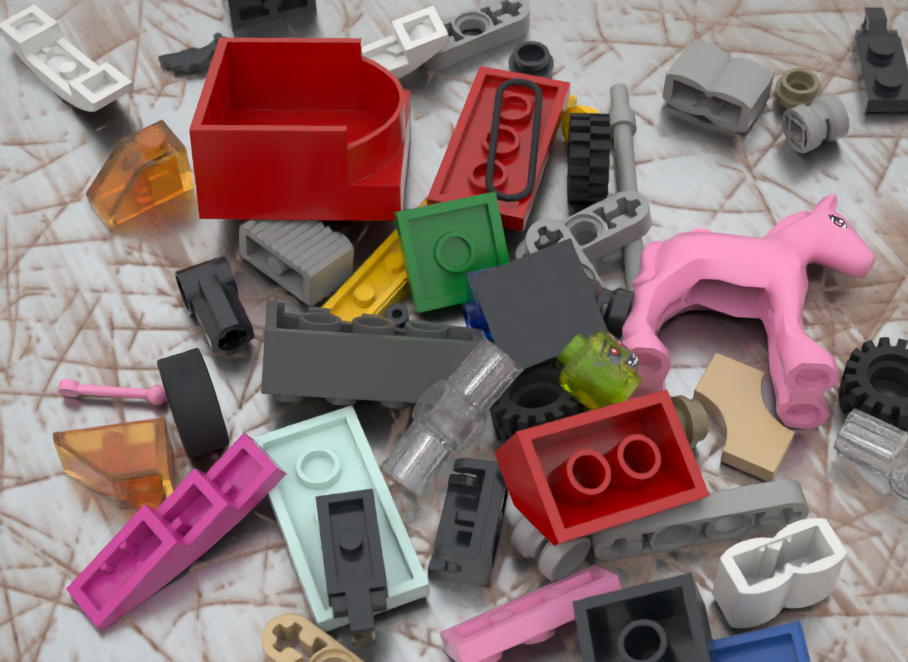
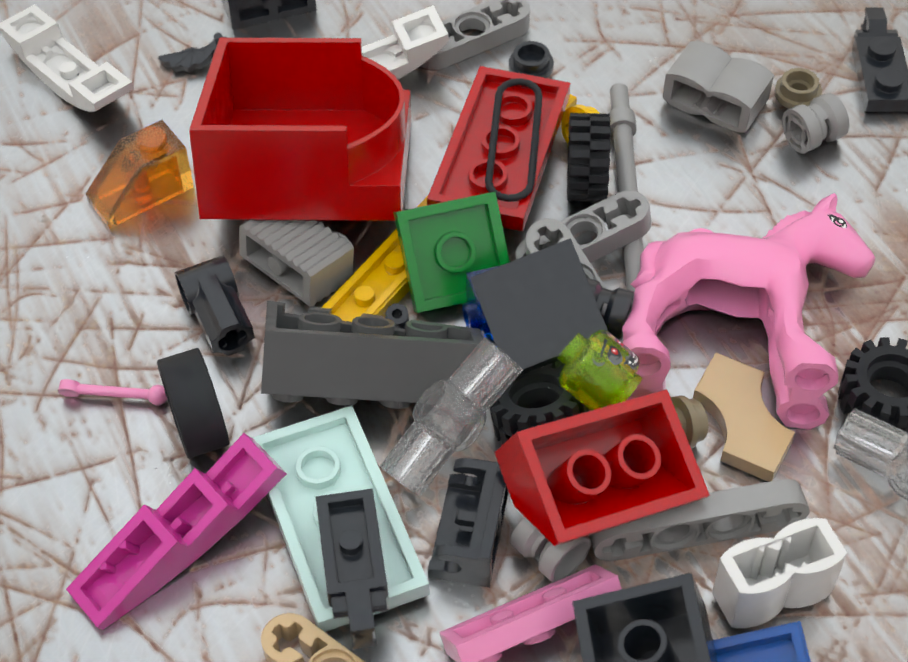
(121, 461): clear orange slope -> none

